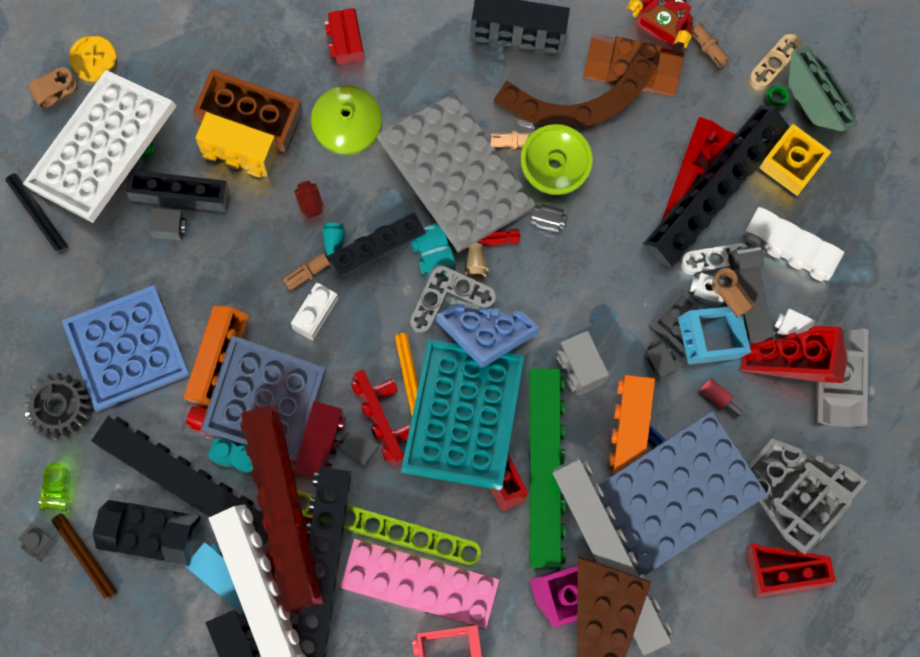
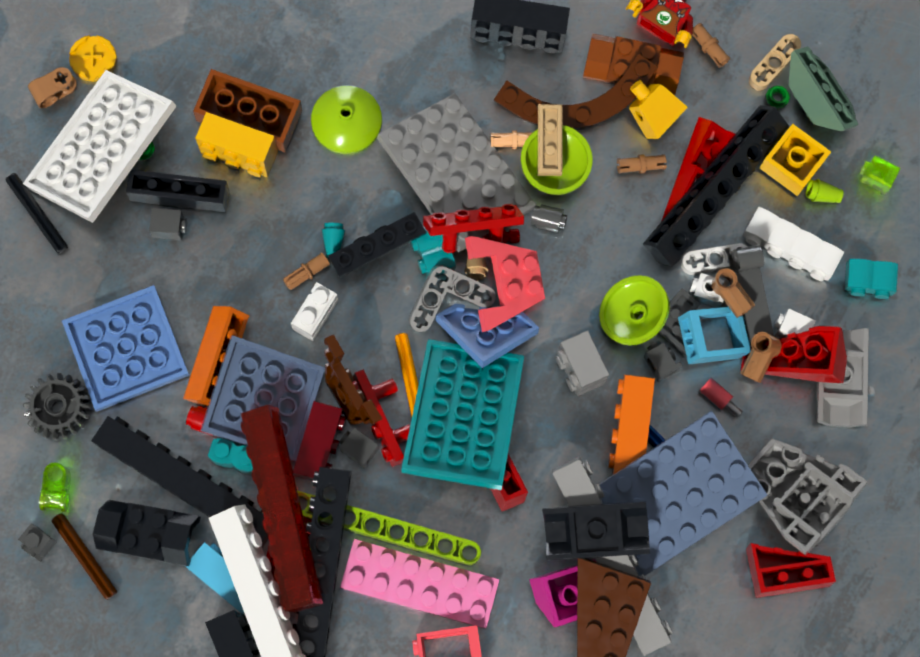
(309, 199): clear red brick -> none
(340, 384): none -> reddish brown wing
(345, 35): red brick -> none
(463, 221): none -> red plate
(515, 275): none -> coral wing
(544, 456): green brick -> none
(549, 140): none -> tan tile
(596, 530): none -> black piece
(626, 302): none -> lime dish
(641, 163): none -> medium nougat pin
(655, 108): none -> yellow torso
(760, 359): none -> medium nougat piece
(823, 192): none -> lime cone
(871, 277): none -> teal brick
(886, 171): none -> clear neon green brick

